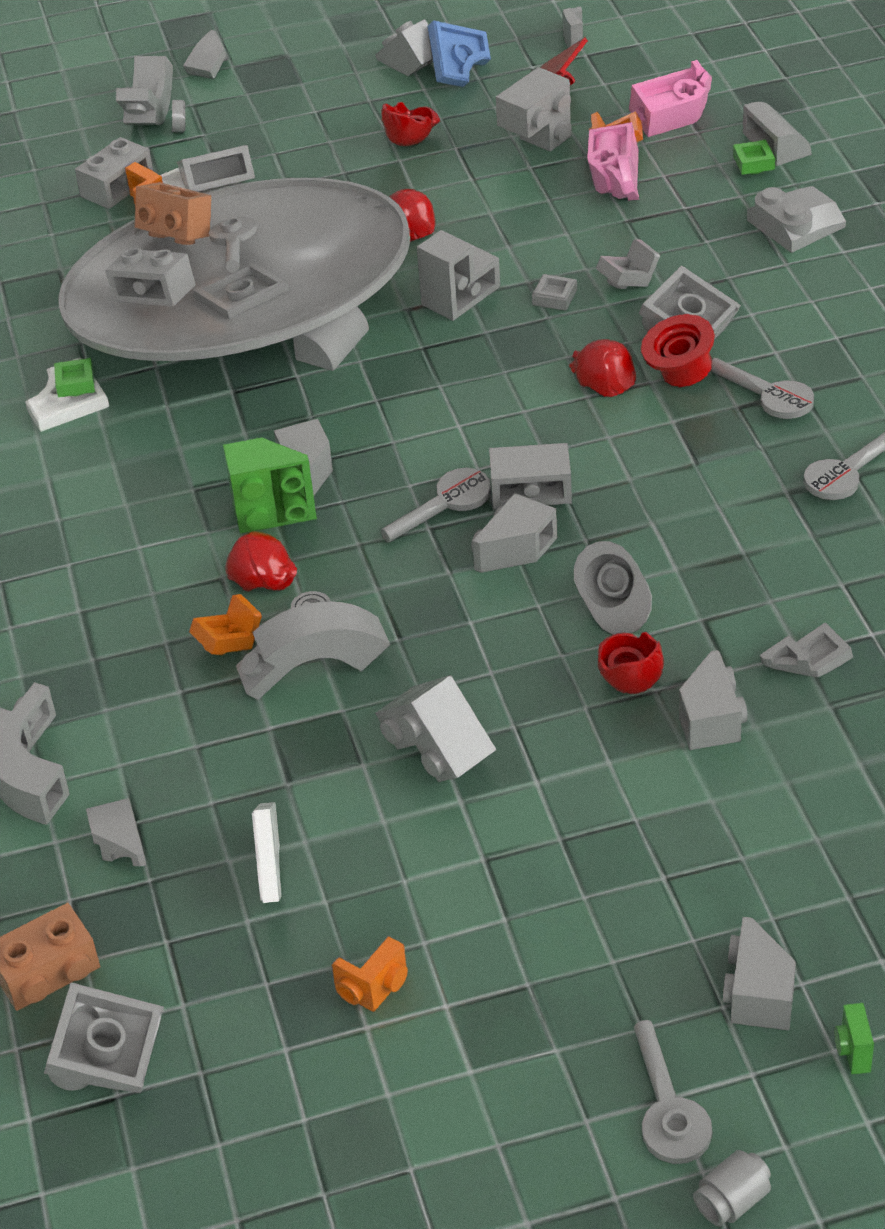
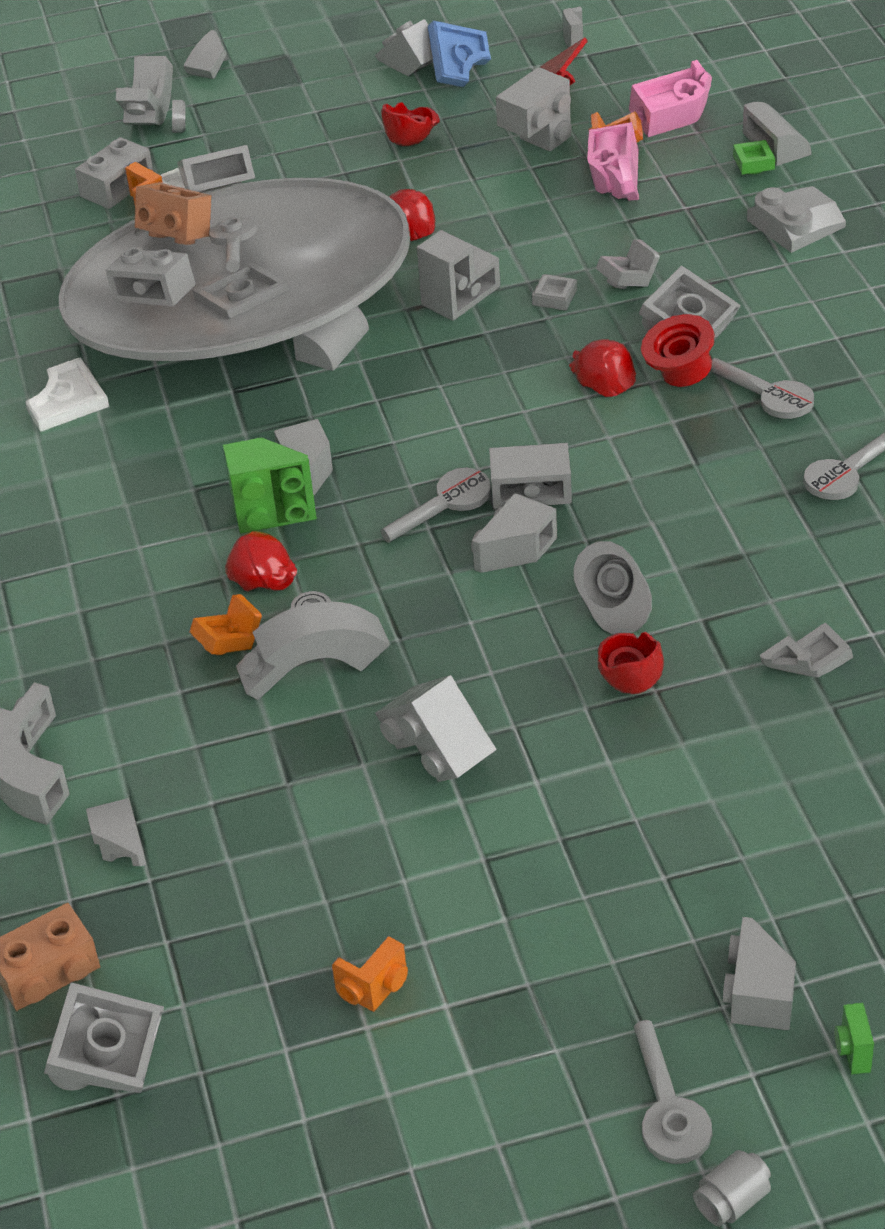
(74, 377): bright green plate -> none
(267, 851): white tile -> none
(709, 705): light grey slope -> none

